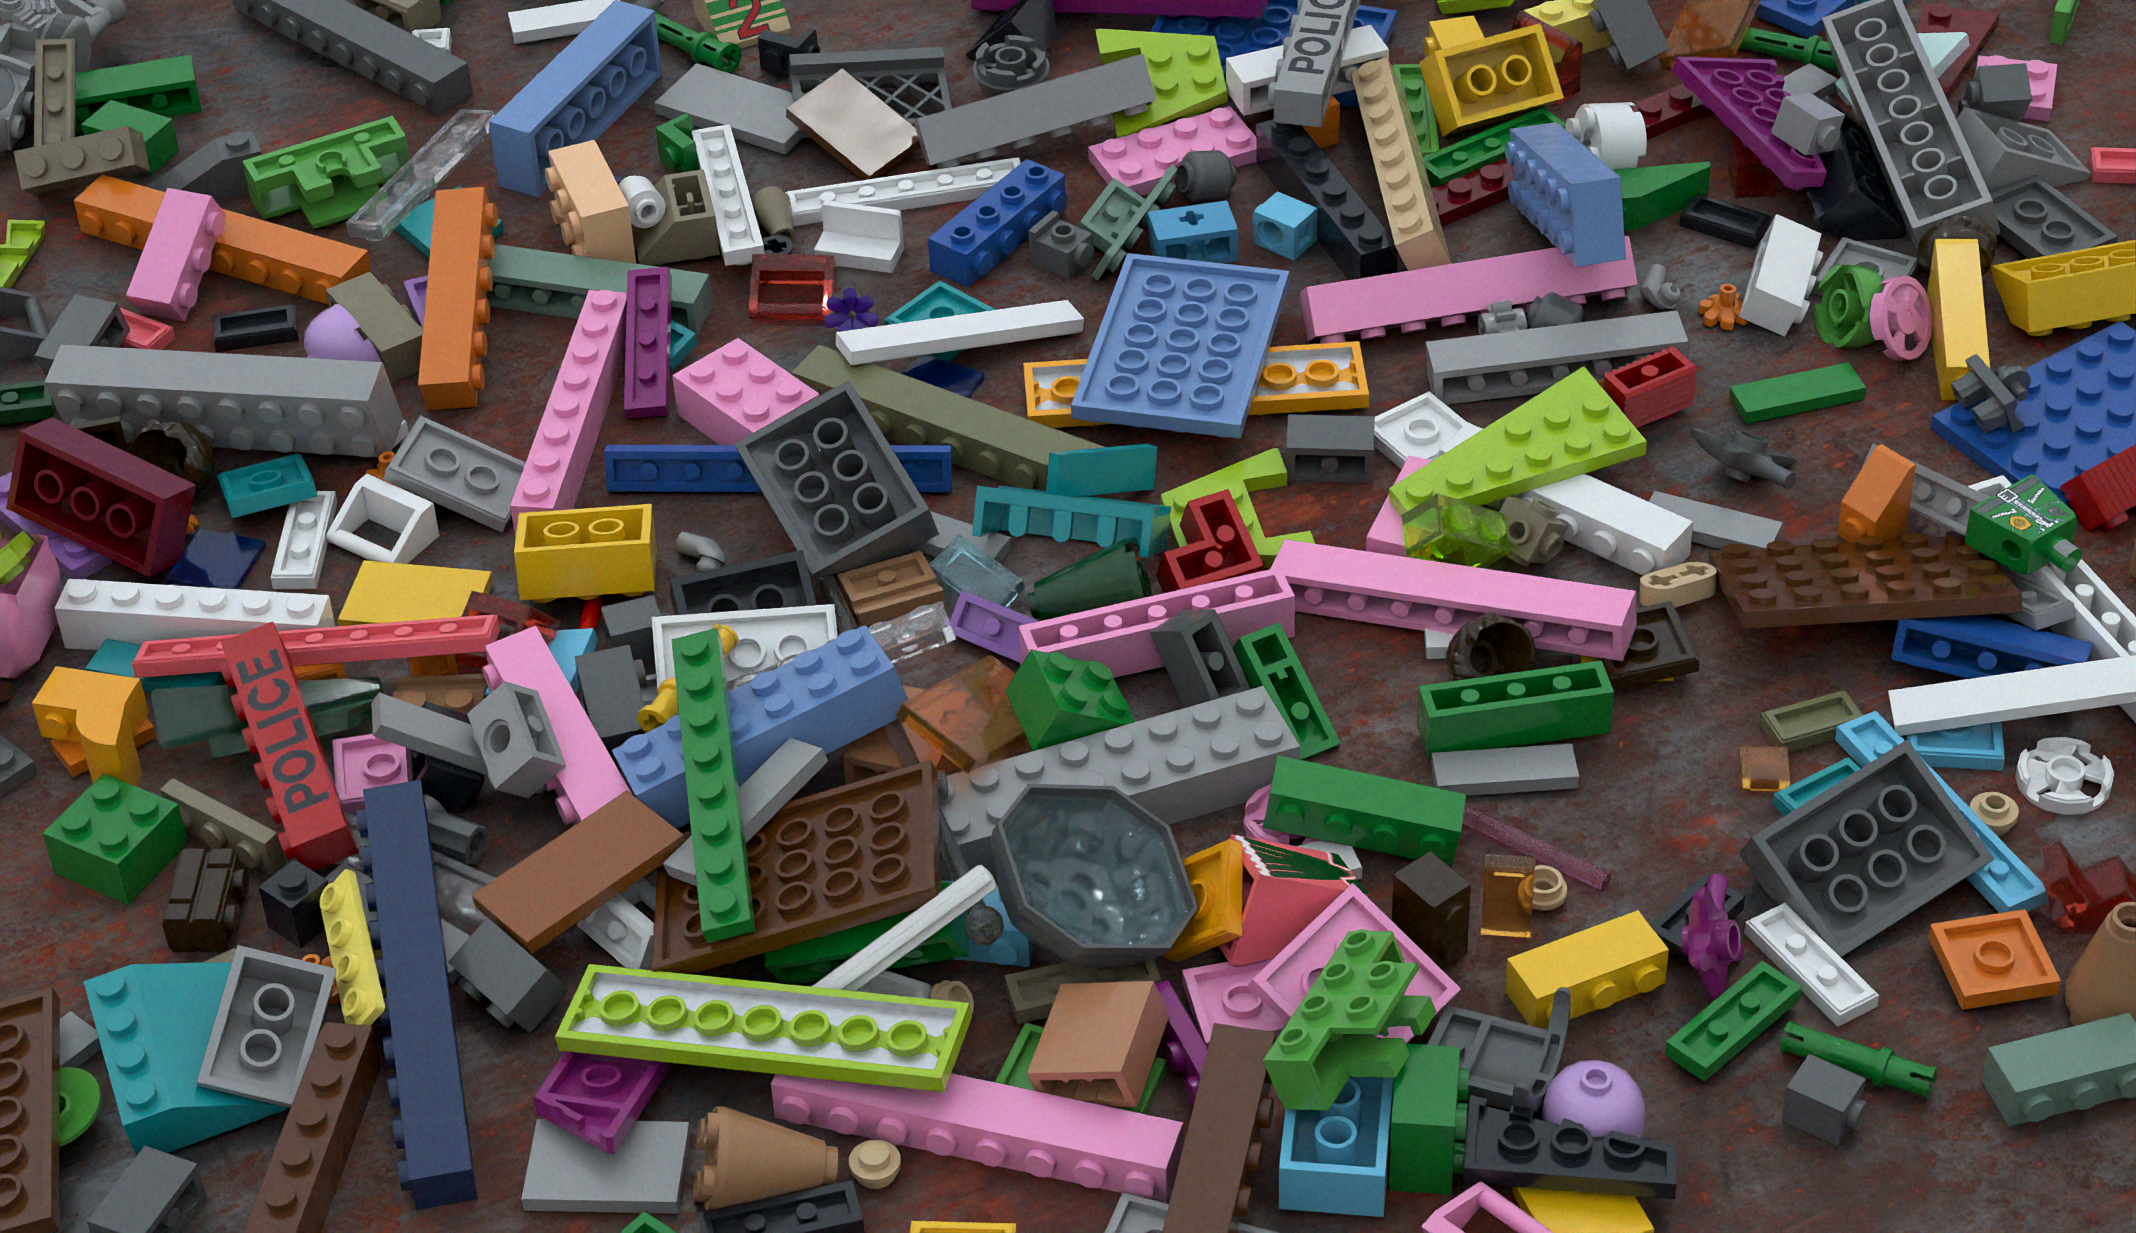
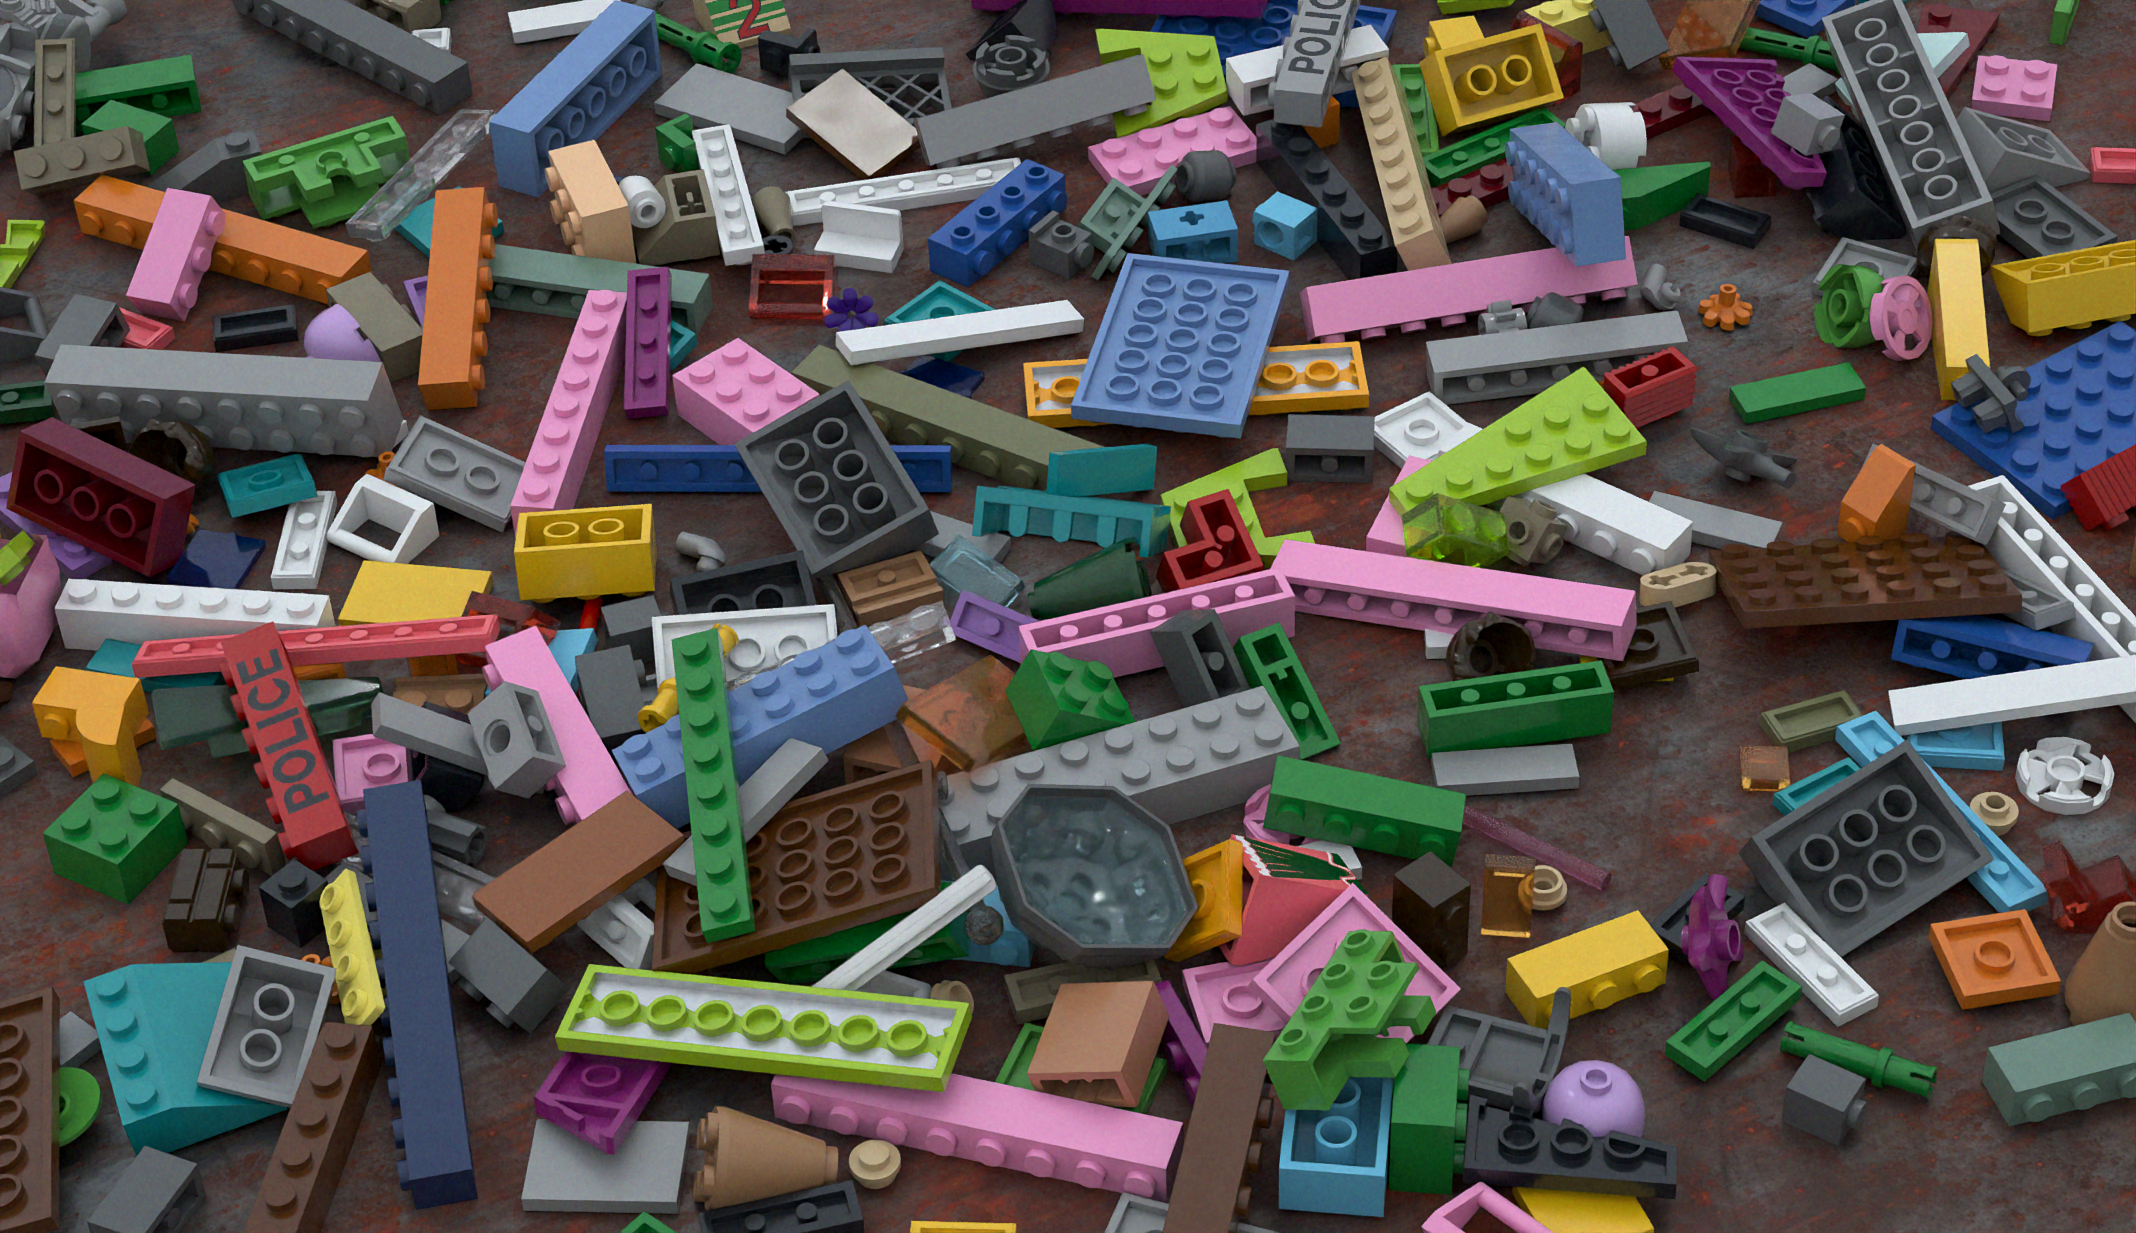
(1463, 218): none -> medium nougat cone
(1782, 276): white brick -> none
(1999, 91): dark grey brick -> none
(2025, 528): green torso -> none

